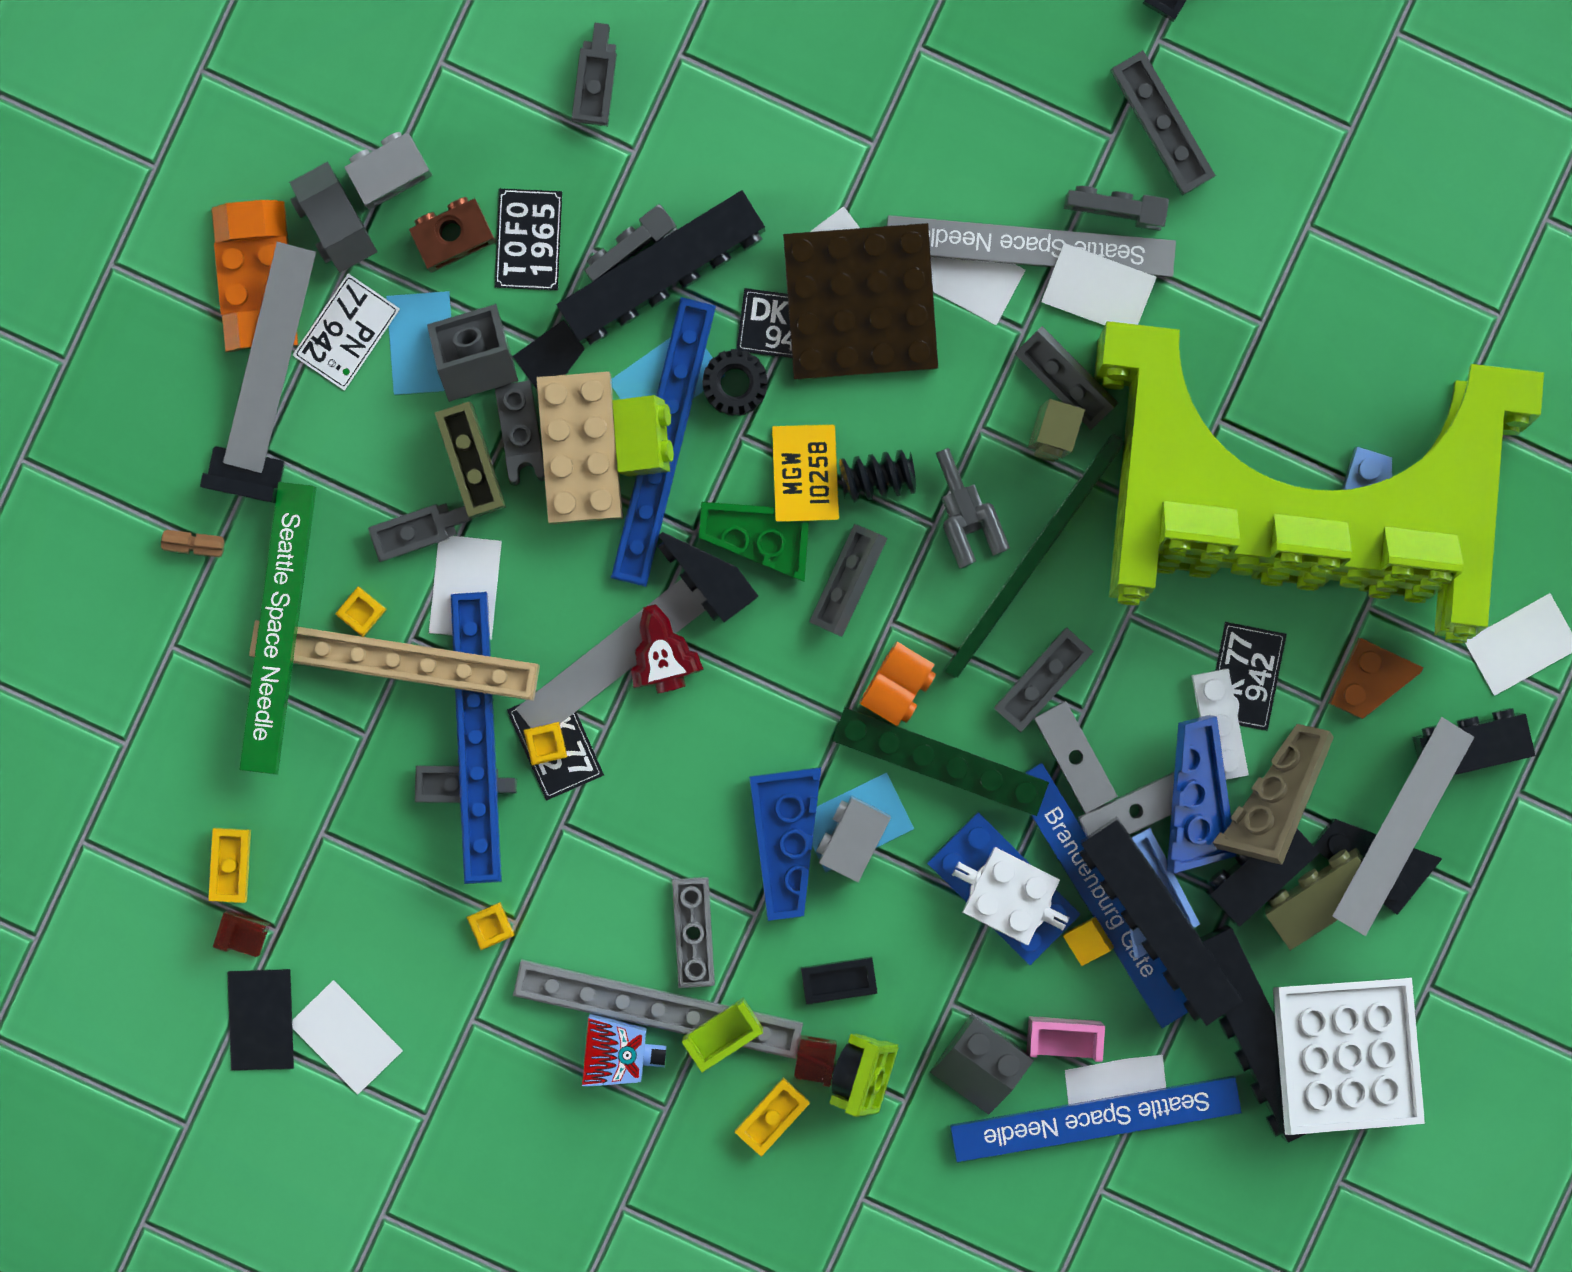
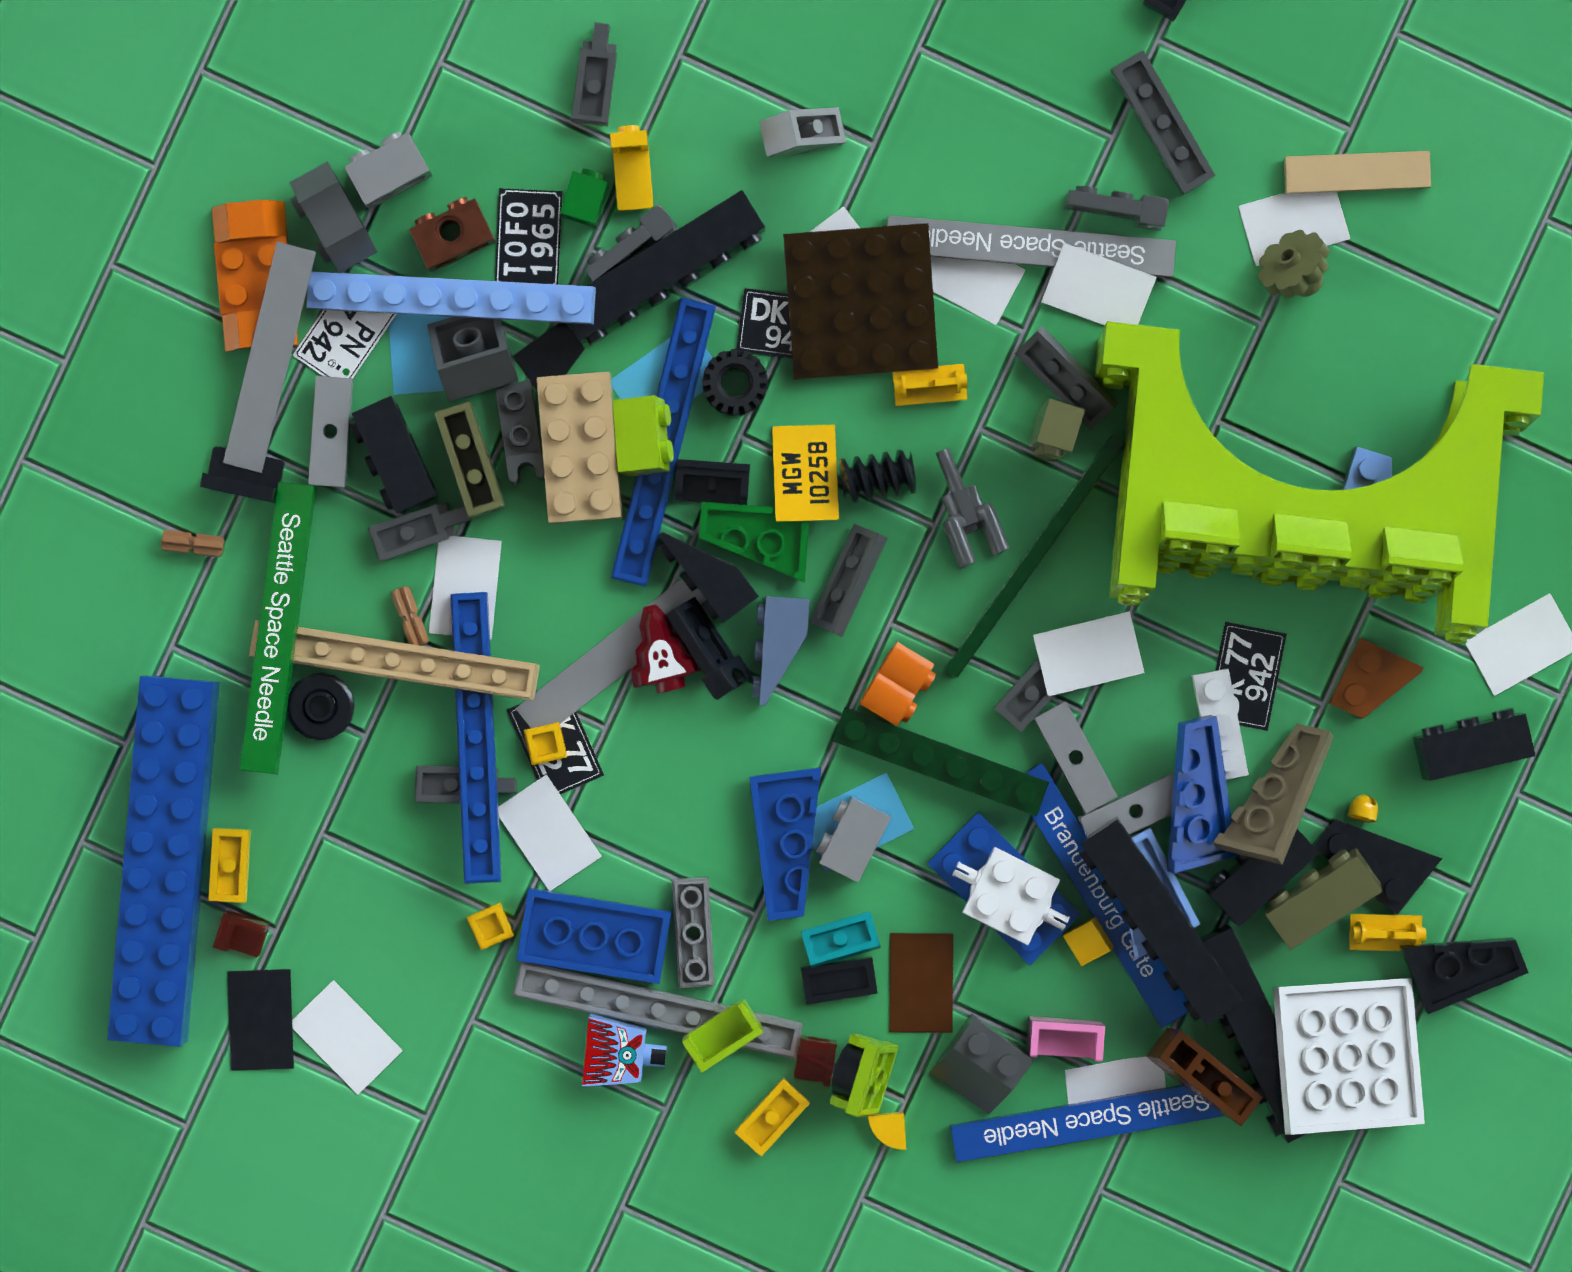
(163, 860): none -> blue brick
(320, 706): none -> black wheel
(331, 407): none -> light grey tile
(361, 611): yellow tile -> none
(393, 455): none -> black brick
(407, 610): none -> medium nougat piece
(451, 297): none -> light blue plate
(548, 833): none -> white sticker
(585, 197): none -> green brick
(594, 935): none -> blue plate
(632, 168): none -> yellow bracket
(712, 482): none -> black hinge
(720, 667): none -> black plate
(784, 632): none -> sand blue slope
(802, 131): none -> light grey slope
(840, 939): none -> teal plate
(889, 1129): none -> yellow tile
(921, 982): none -> reddish brown sticker
(930, 385): none -> yellow hinge
(1088, 653): none -> white sticker
(1203, 1075): none -> reddish brown slope
(1284, 213): none -> white sticker
(1294, 265): none -> olive plant
(1357, 172): none -> tan tile
(1363, 809): none -> yellow hinge
(1385, 931): none -> yellow hinge
(1403, 826): light grey sticker -> none
(1461, 969): none -> black wing

